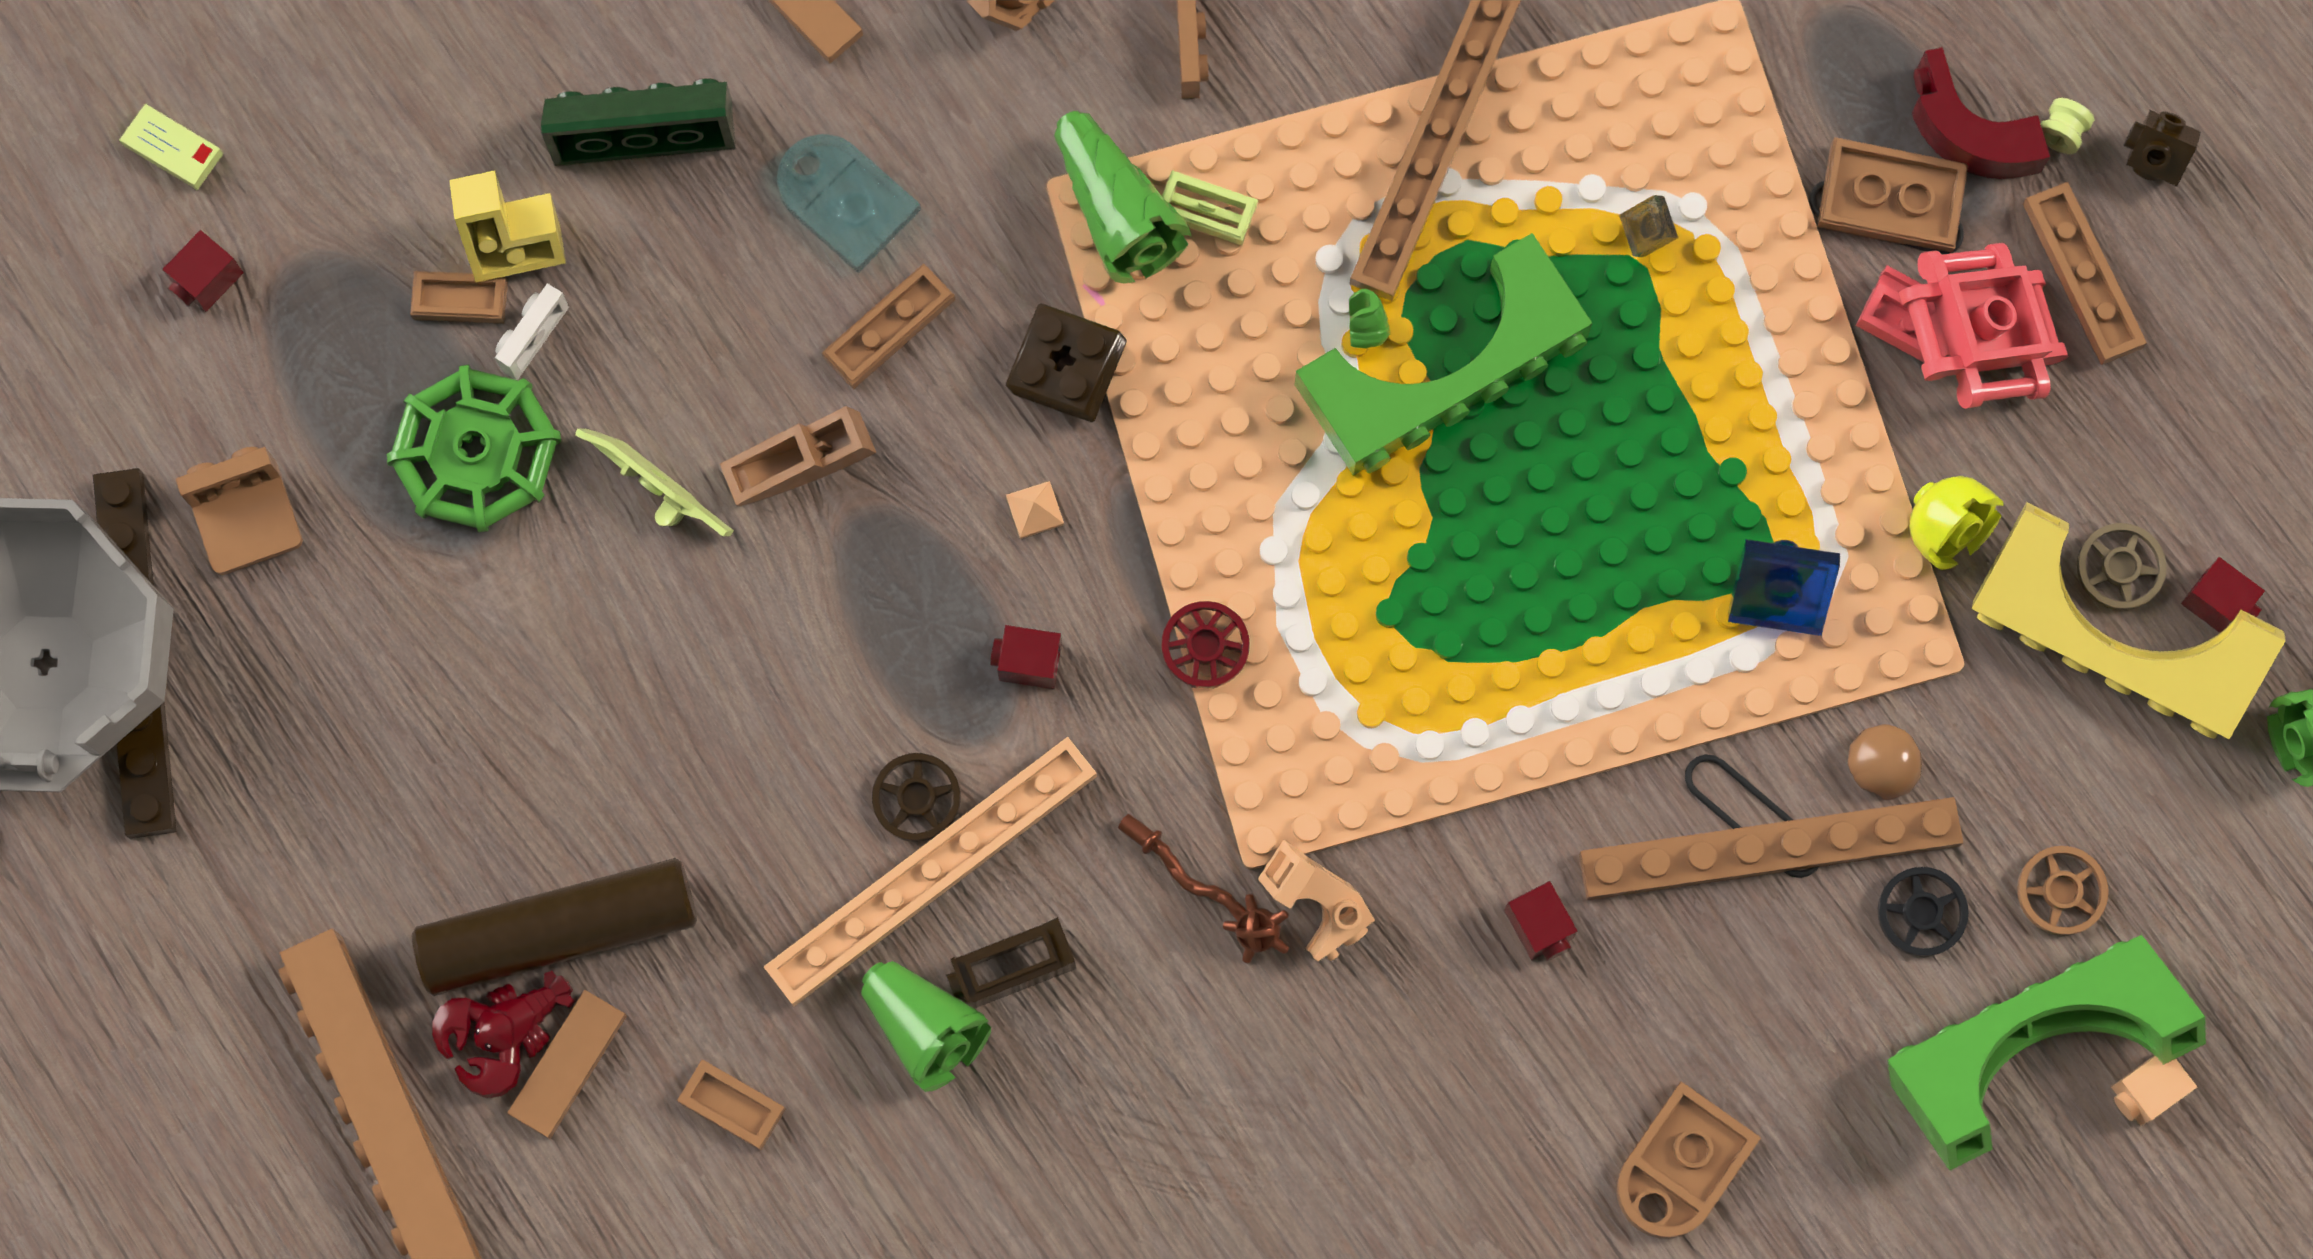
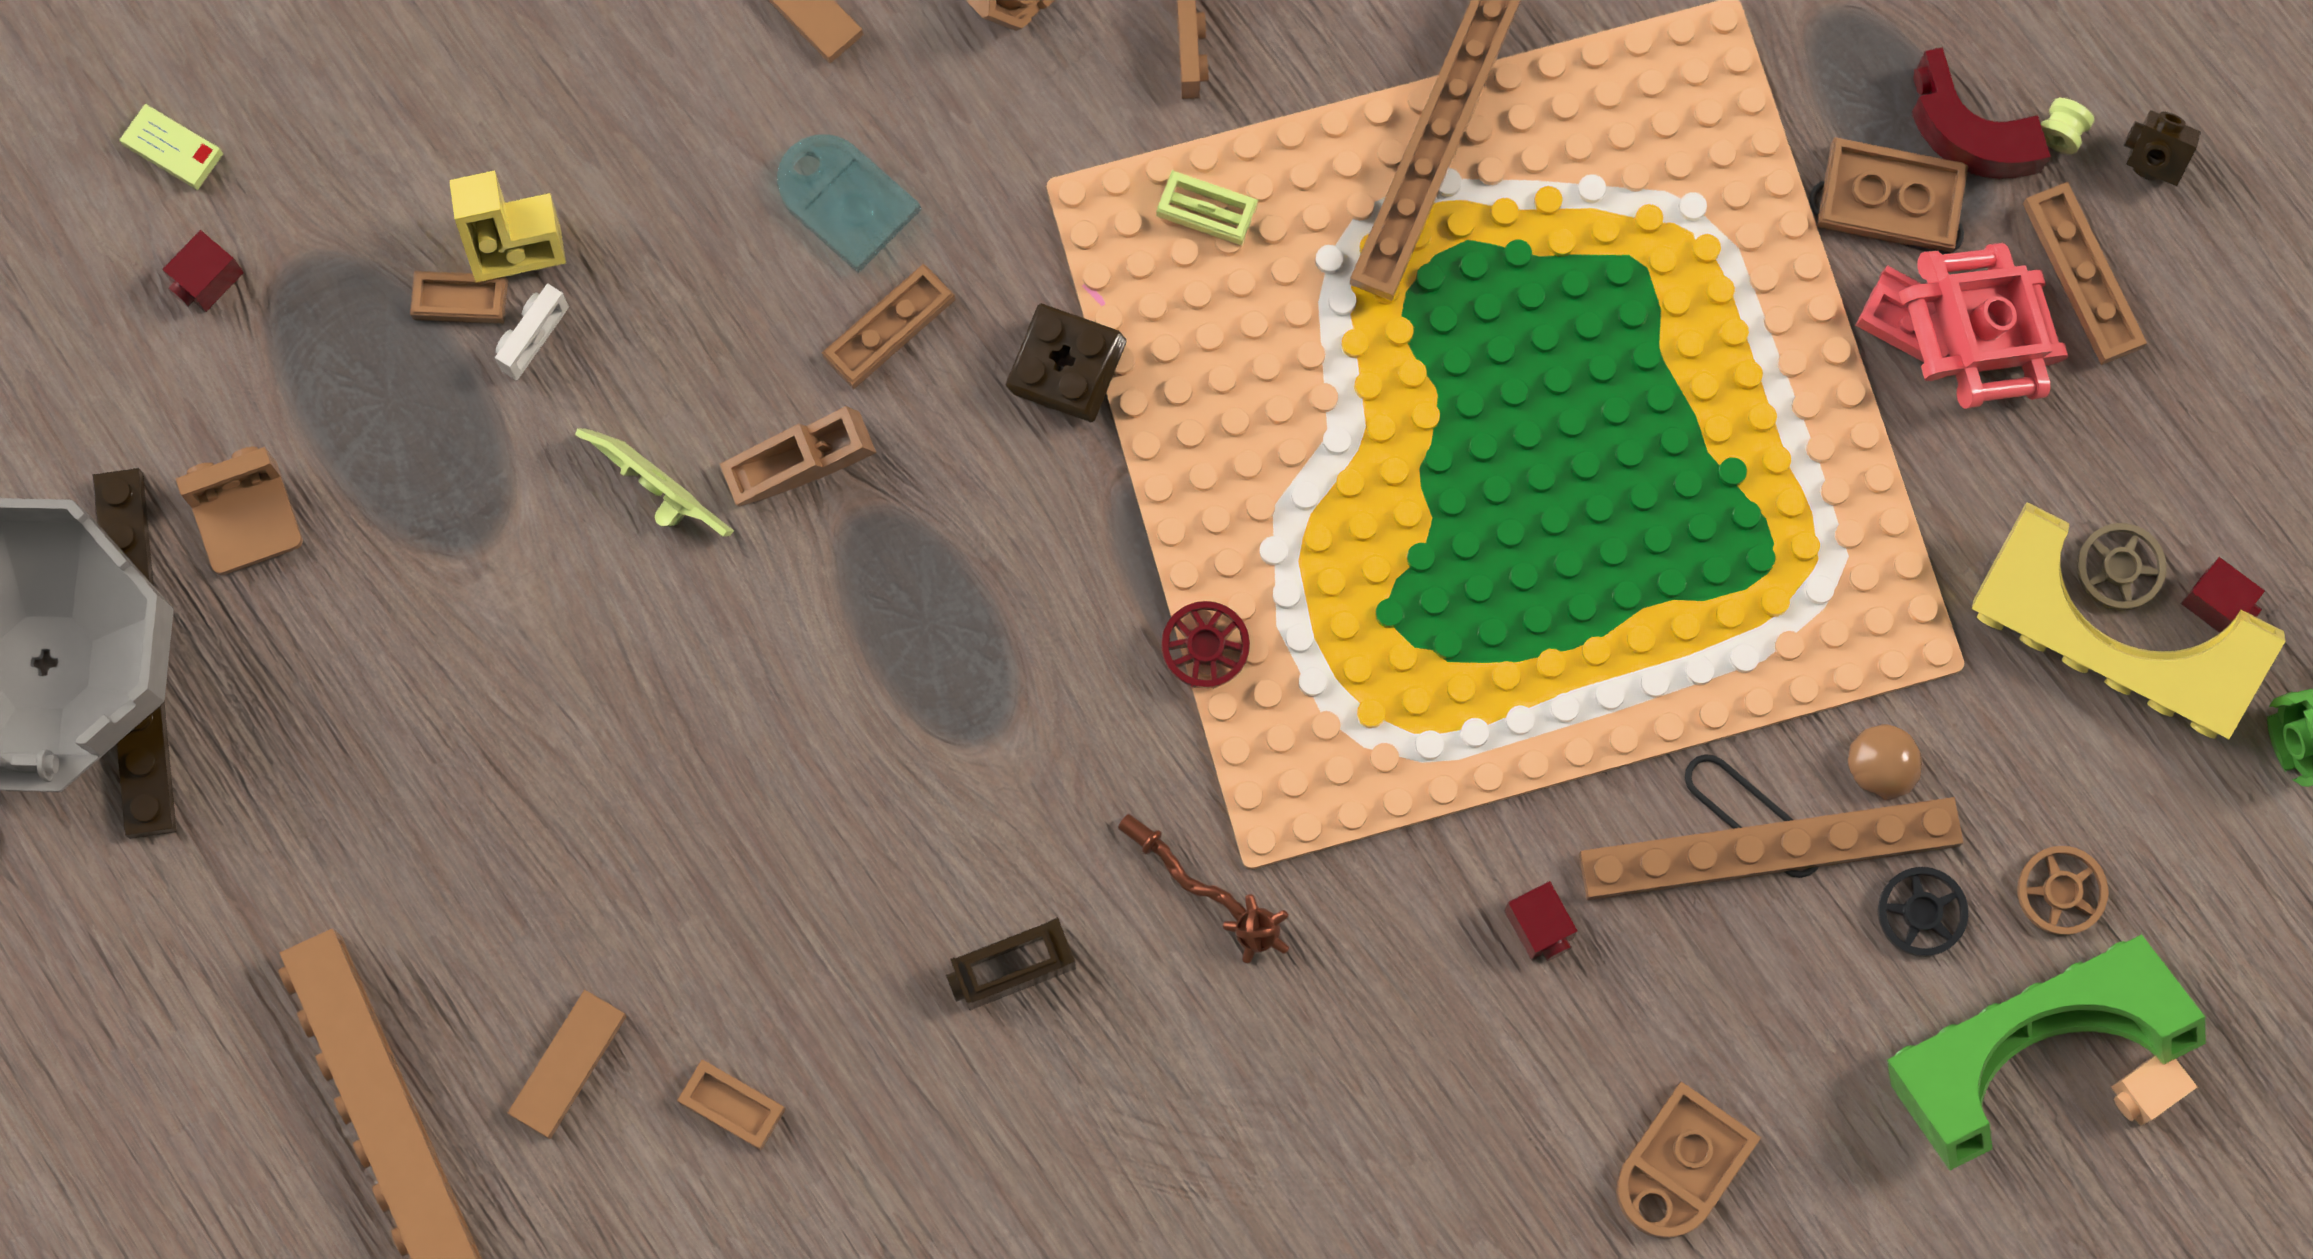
(487, 469): bright green plate -> none
(500, 1031): dark red animal -> none
(553, 927): dark brown cylinder -> none
(638, 122): dark green slope -> none
(916, 797): dark brown wheel -> none
(924, 1023): bright green cone -> none
(930, 871): light nougat plate -> none
(1027, 656): dark red brick -> none
(1035, 510): light nougat slope -> none
(1121, 205): bright green cone -> none
(1344, 913): light nougat tile -> none
(1367, 320): bright green arm -> none
(1377, 417): bright green arch -> none
(1648, 226): clear smoke plate -> none
(1783, 587): tile -> none
(1952, 516): neon yellow cylinder -> none

